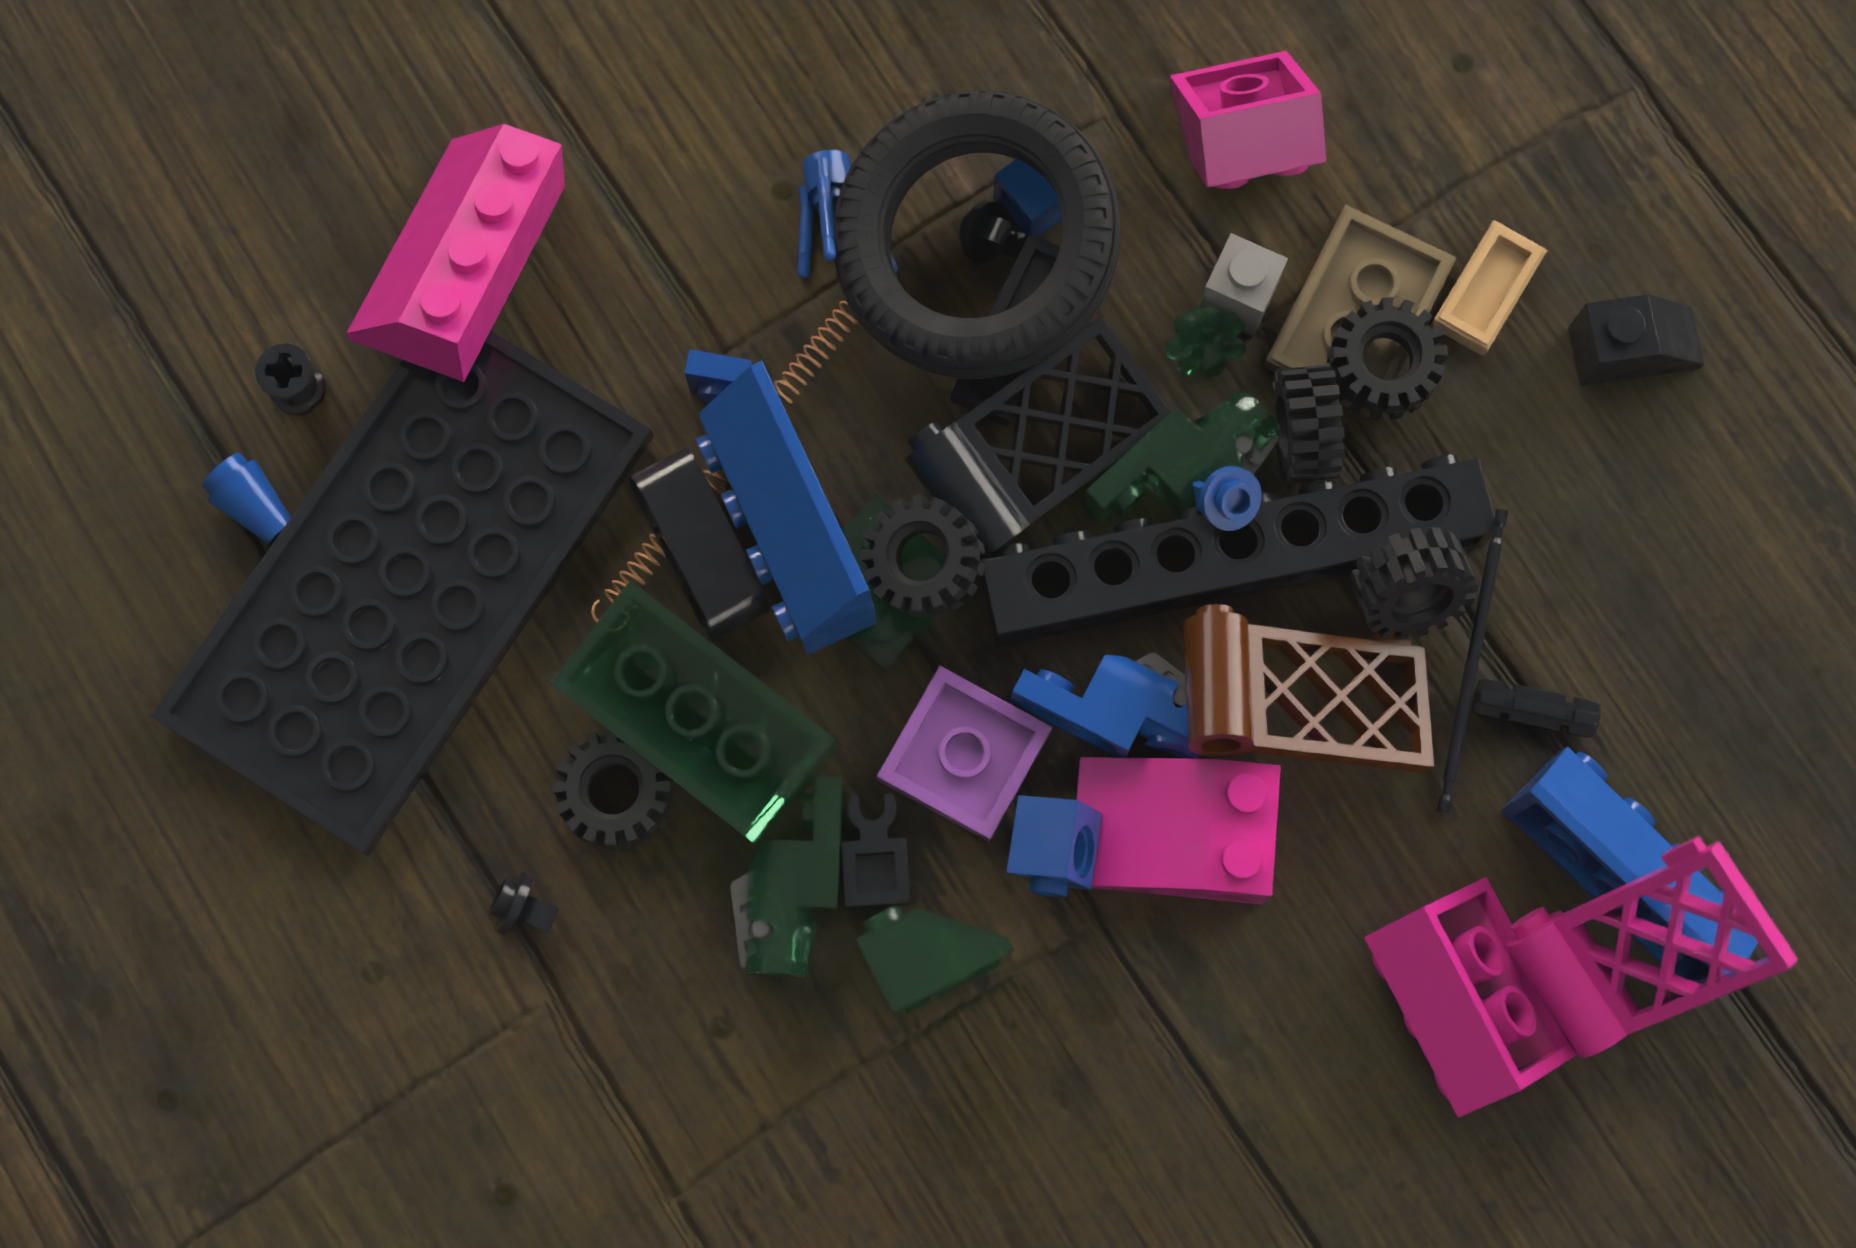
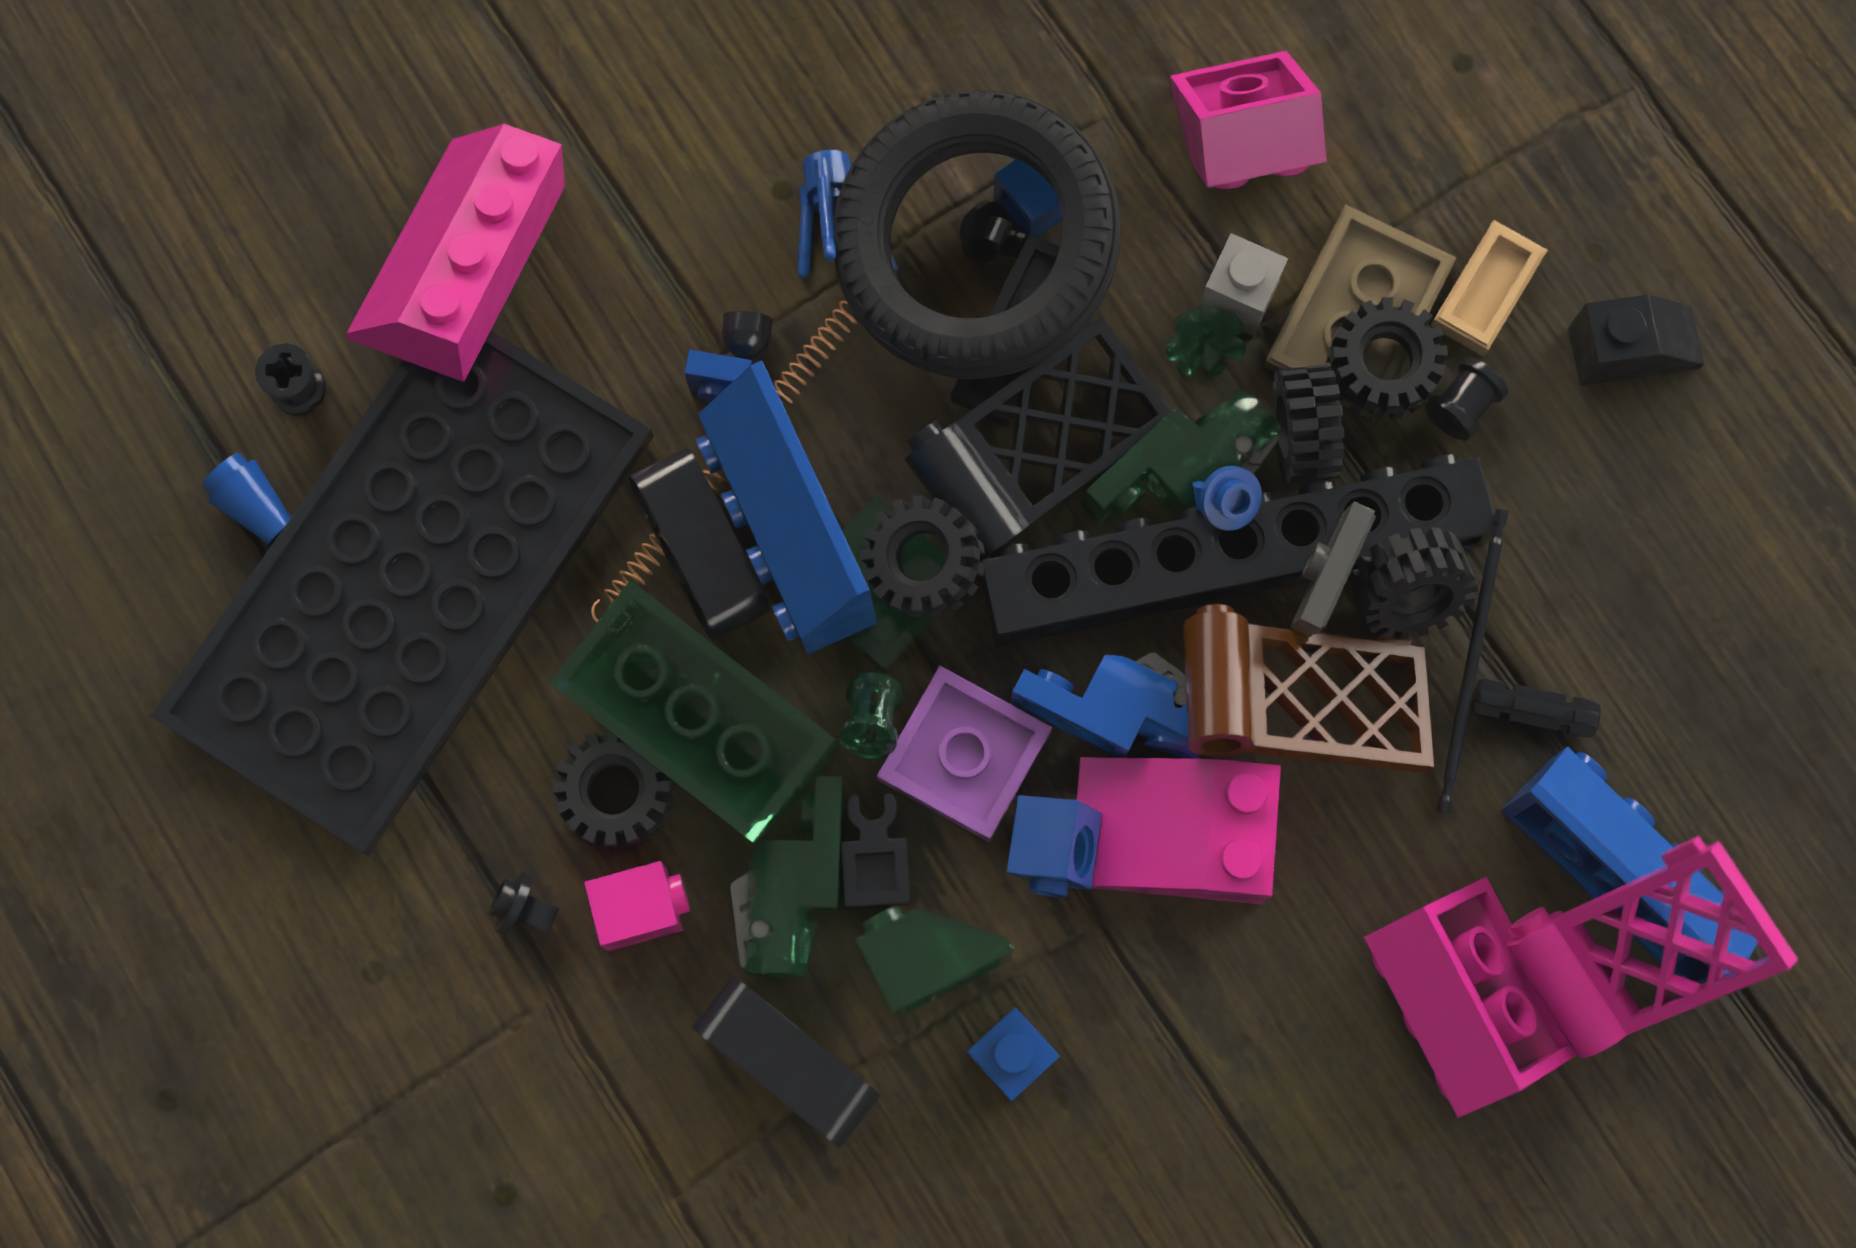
(637, 905): none -> dark pink brick
(746, 333): none -> black hinge
(786, 1061): none -> black beam
(871, 715): none -> clear green bush
(1013, 1054): none -> blue plate
(1330, 567): none -> dark grey plate
(1466, 398): none -> black bush

